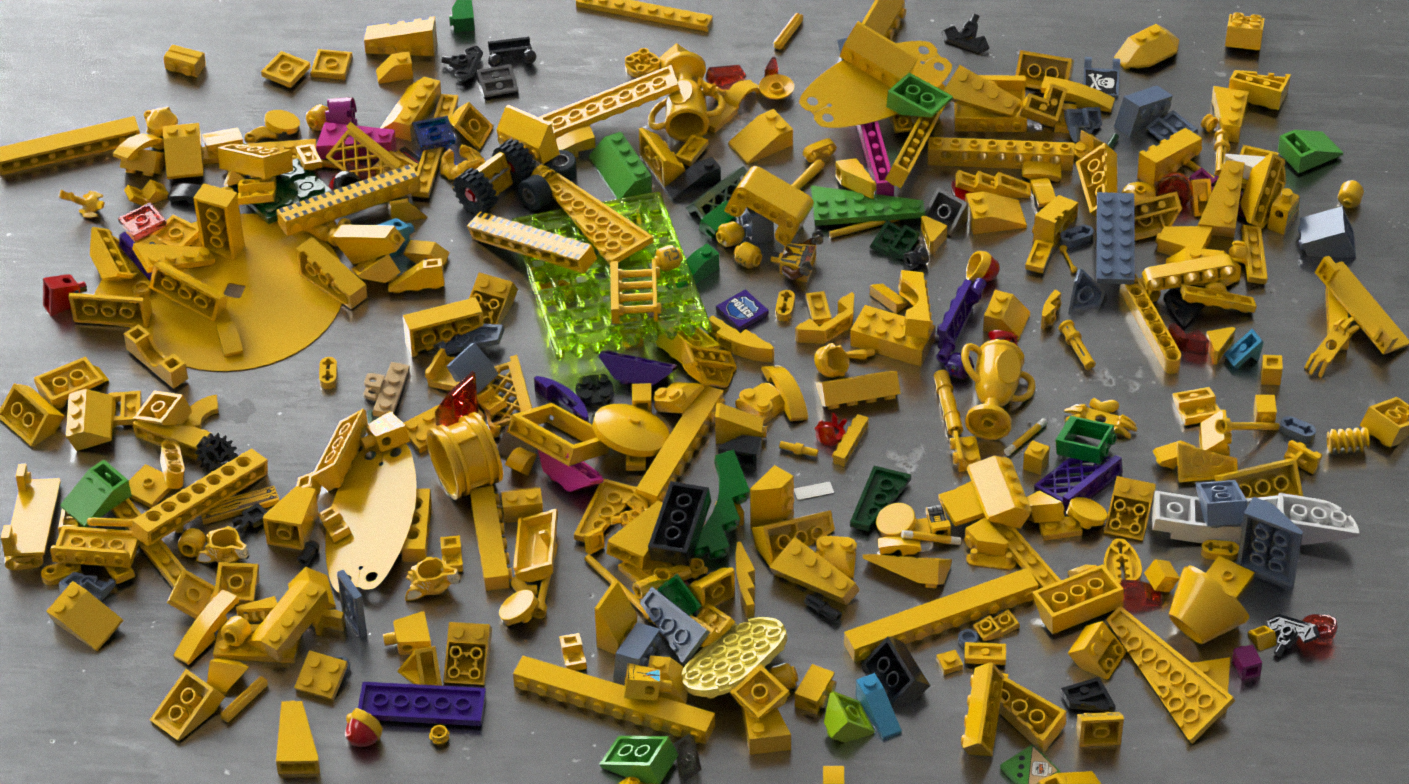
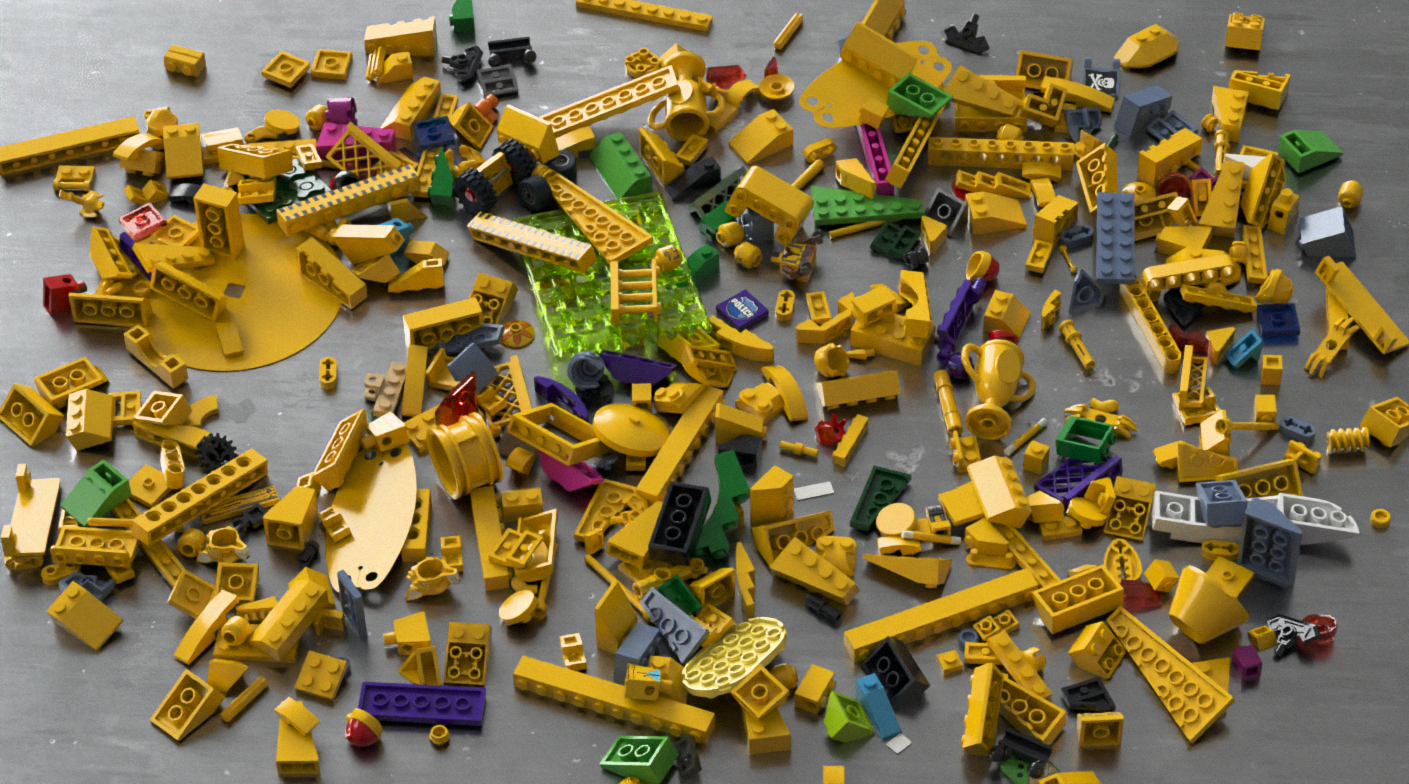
(74, 178): none -> yellow plate
(111, 288): none -> yellow plate
(294, 713): none -> yellow slope
(375, 63): none -> yellow tile
(414, 380): none -> yellow slope
(442, 189): none -> green slope
(485, 107): none -> orange piece
(515, 548): none -> yellow slope
(517, 334): none -> yellow dish
(585, 369): none -> sand blue helmet
(605, 462): none -> sand blue piece
(873, 112): none -> yellow brick
(873, 305): none -> yellow brick
(899, 743): none -> white sticker
(1010, 132): none -> yellow head
(1021, 664): none -> yellow plate
(1025, 748): none -> black gear
(1102, 493): none -> yellow slope
(1182, 212): none -> yellow slope
(1188, 380): none -> yellow fence
(1275, 288): none -> yellow helmet
(1278, 320): none -> clear blue plate
(1380, 518): none -> yellow tile

